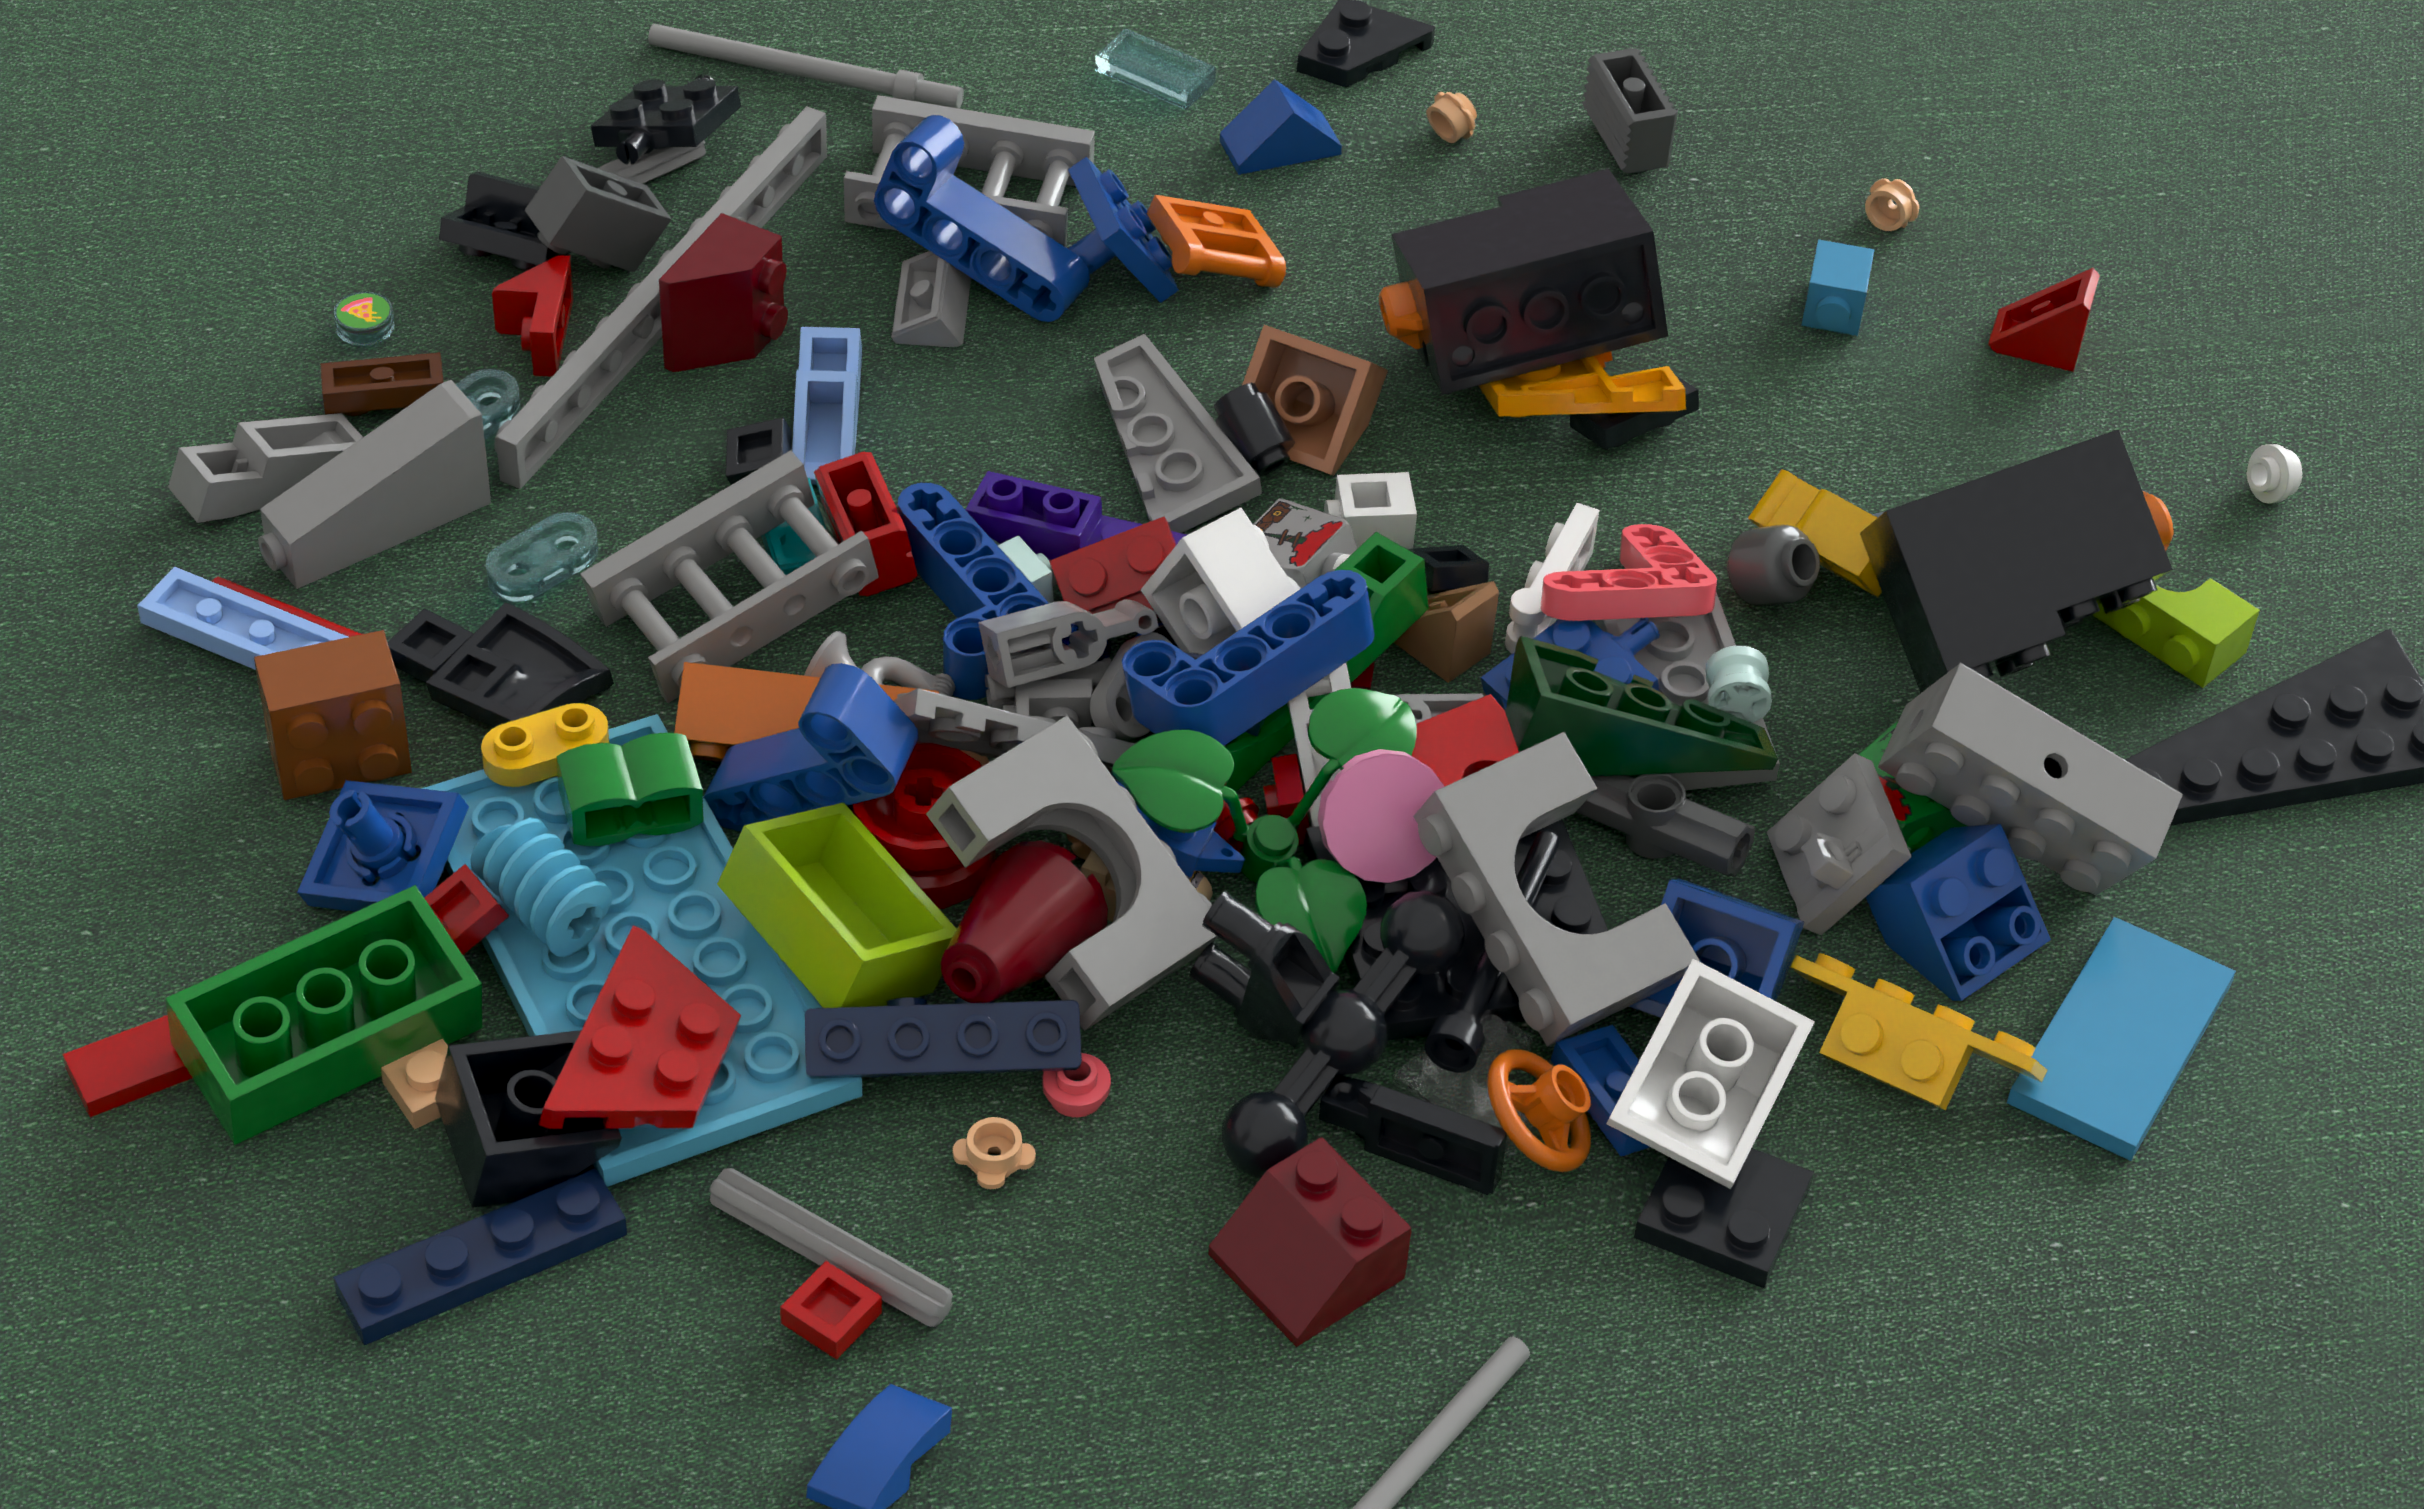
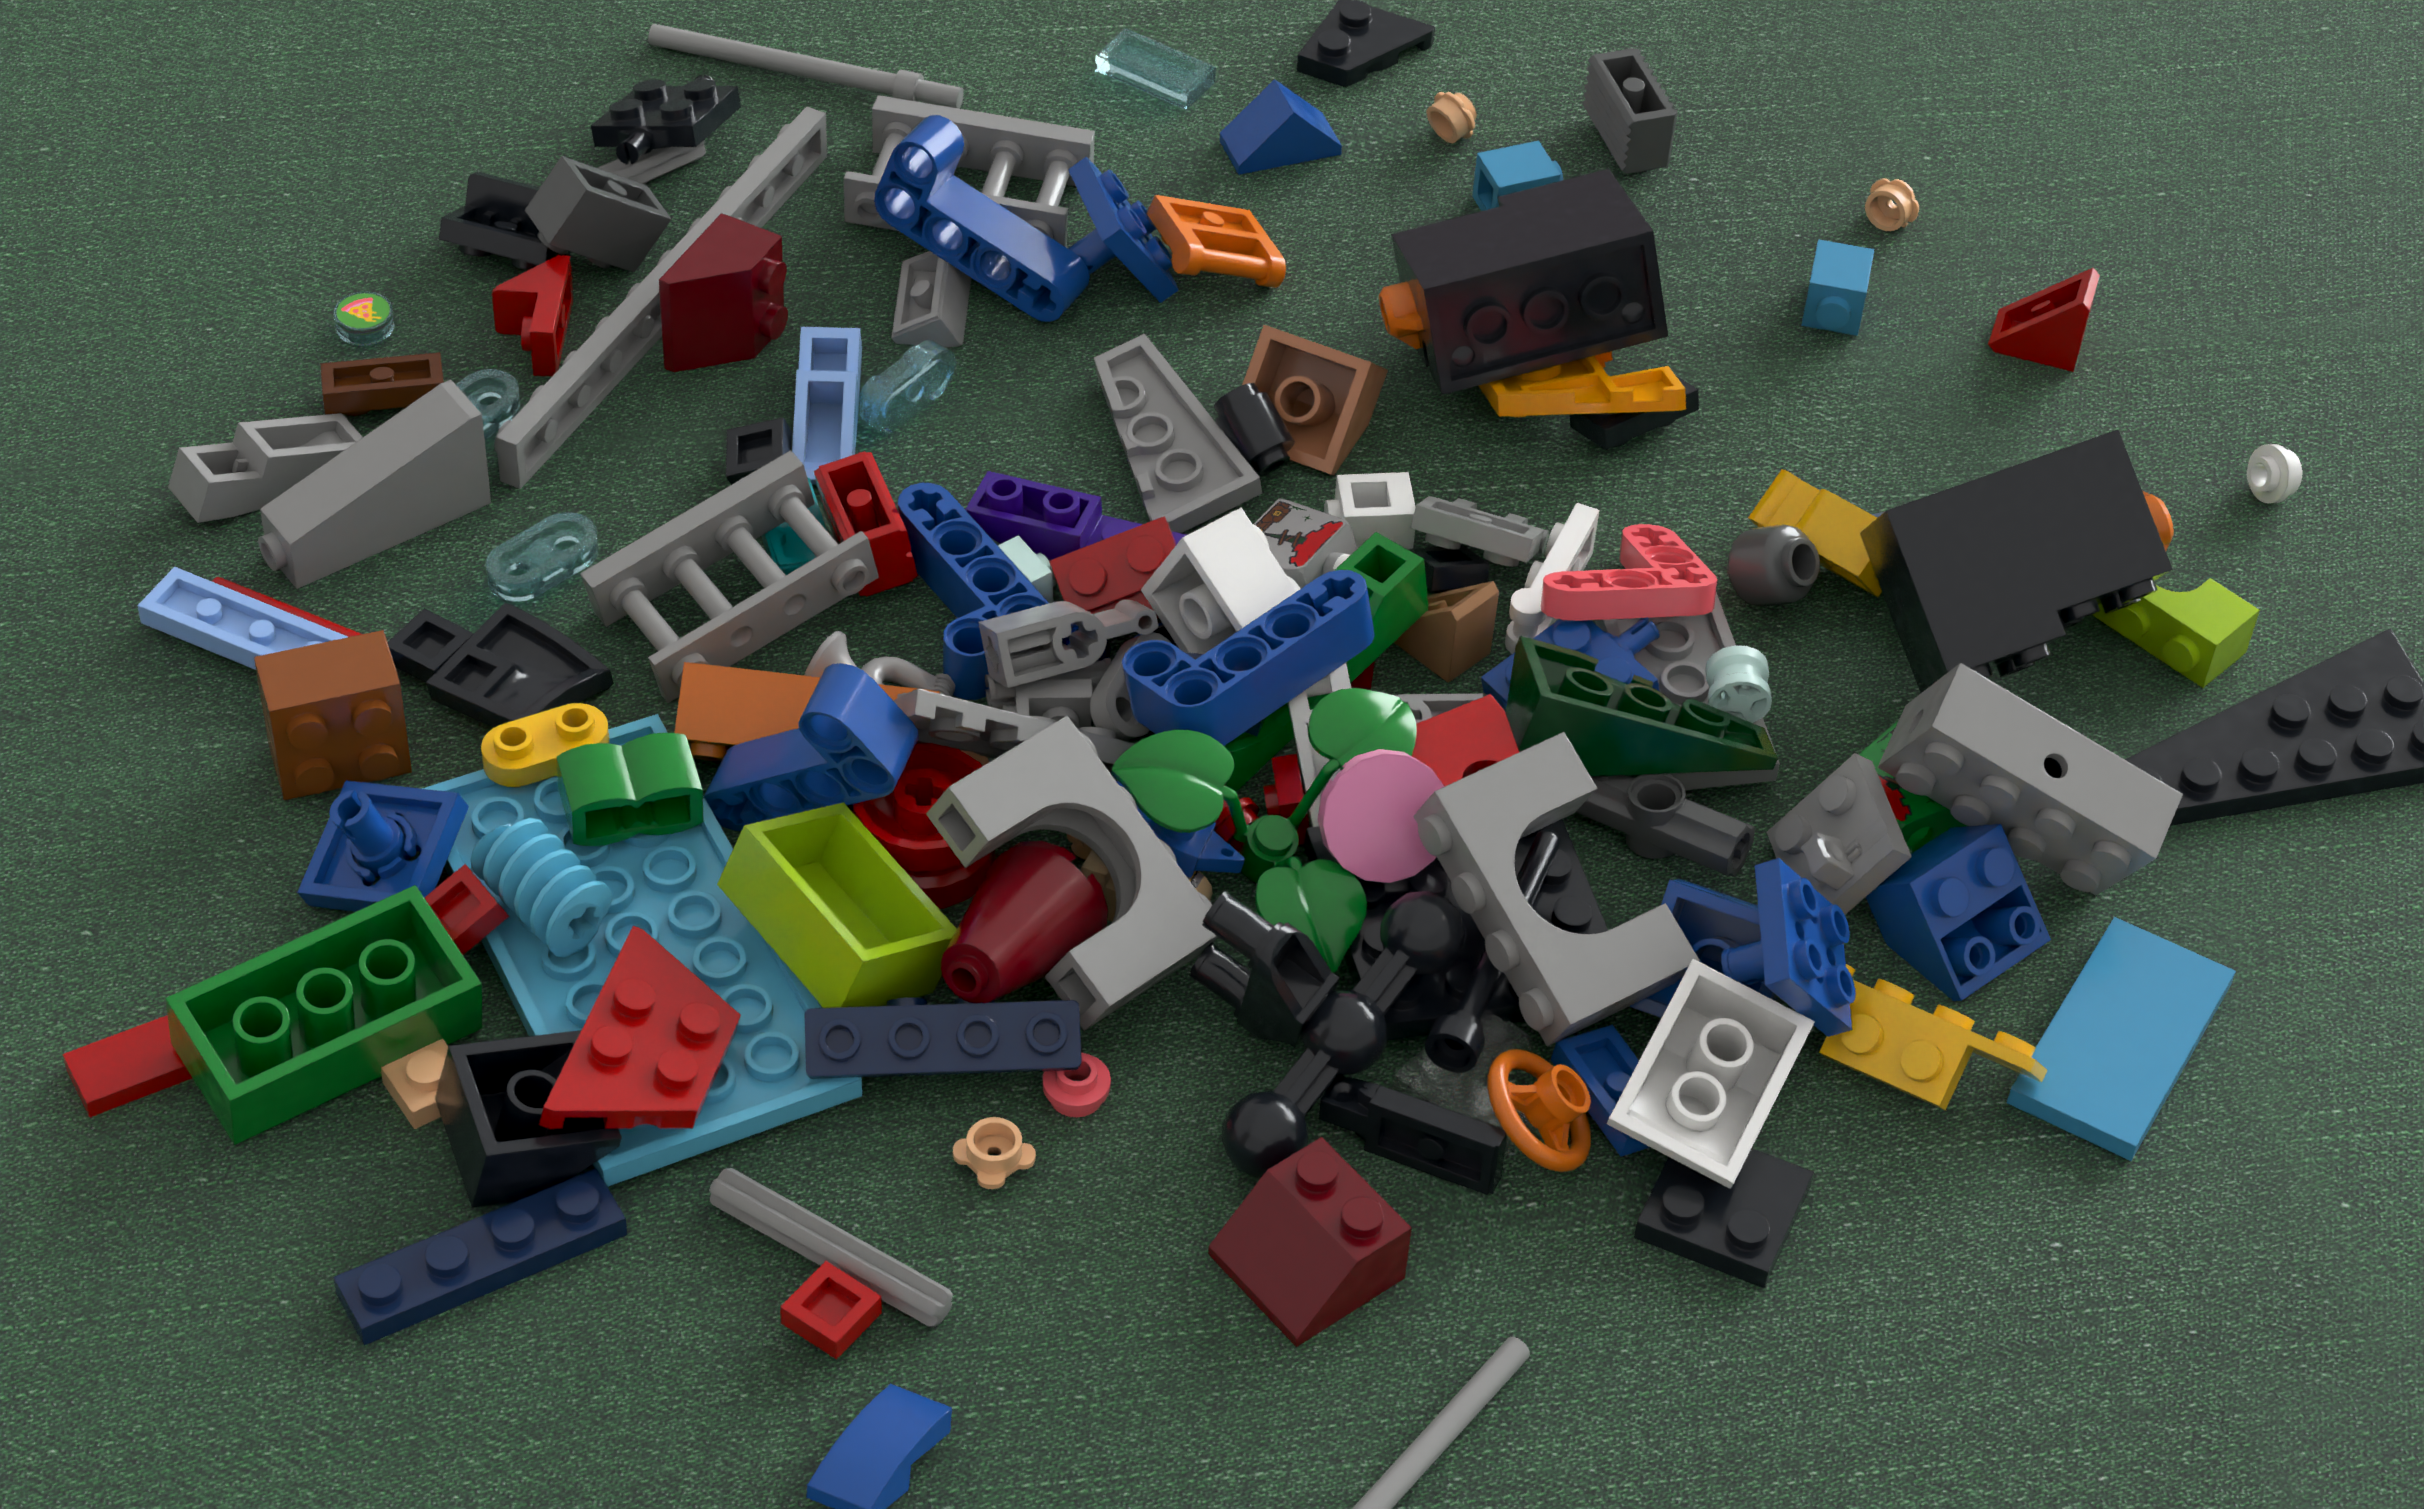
(906, 386): none -> clear light blue plate
(1457, 522): none -> light grey plate
(1511, 171): none -> dark azure brick
(1798, 949): none -> blue plate

